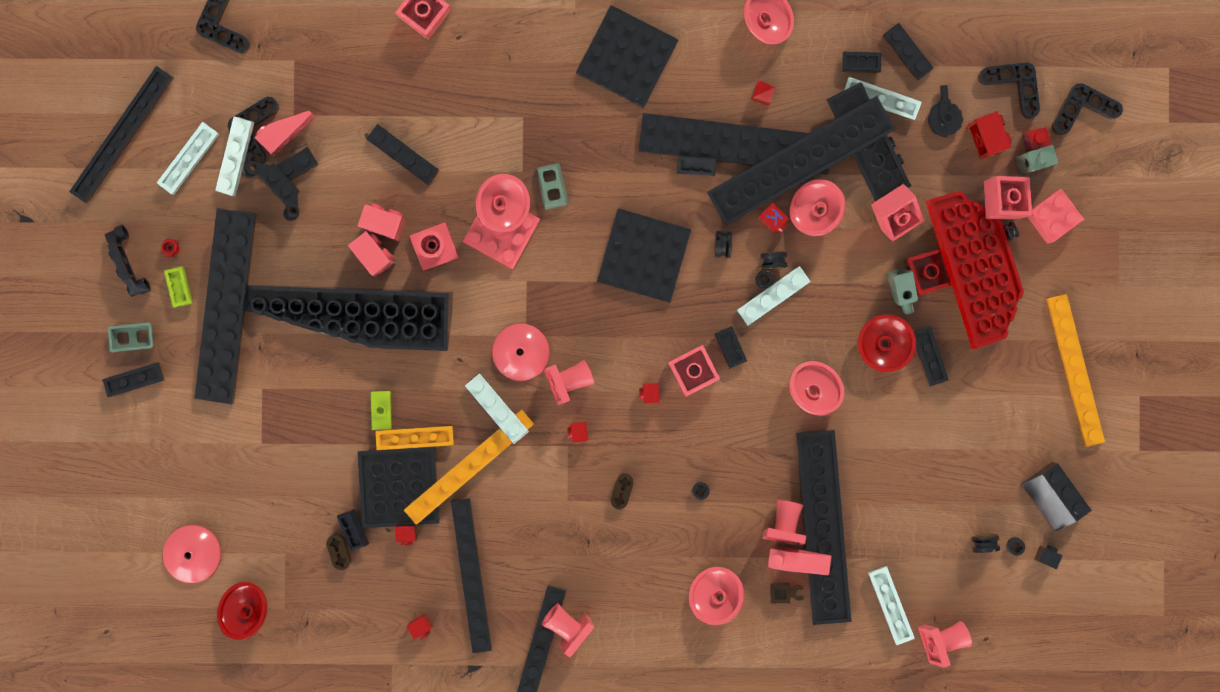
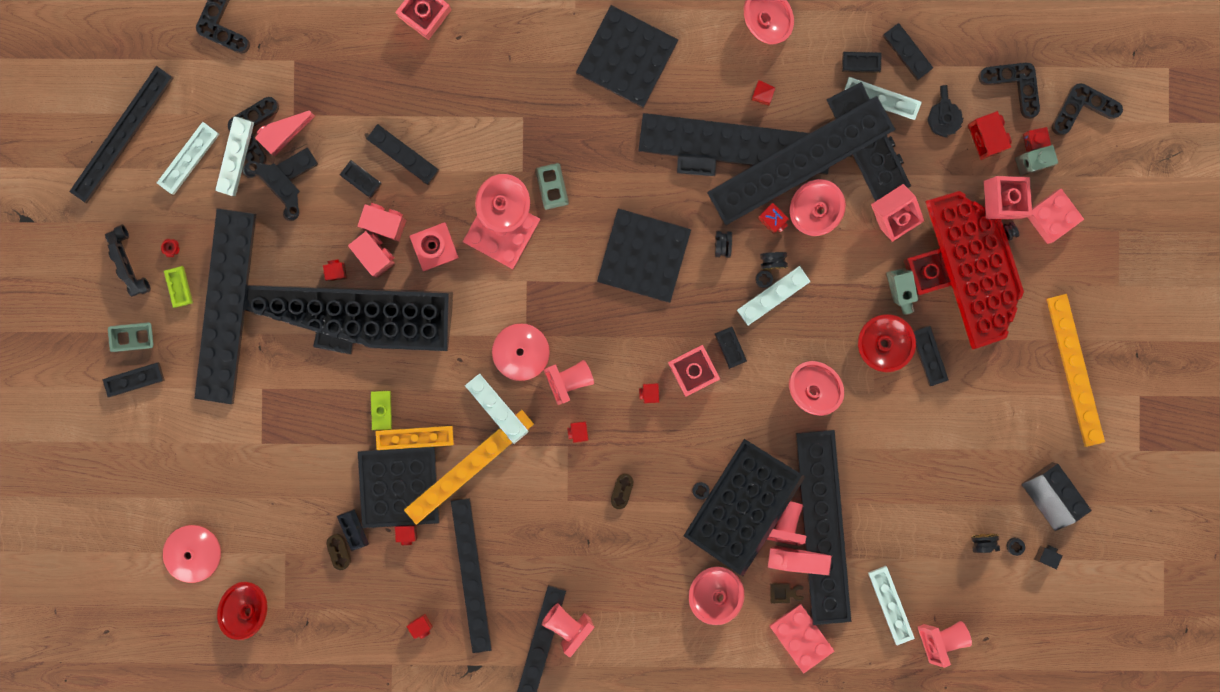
(331, 343): none -> black plate
(334, 270): none -> red plate
(360, 179): none -> black plate
(744, 507): none -> black plate
(801, 638): none -> coral plate

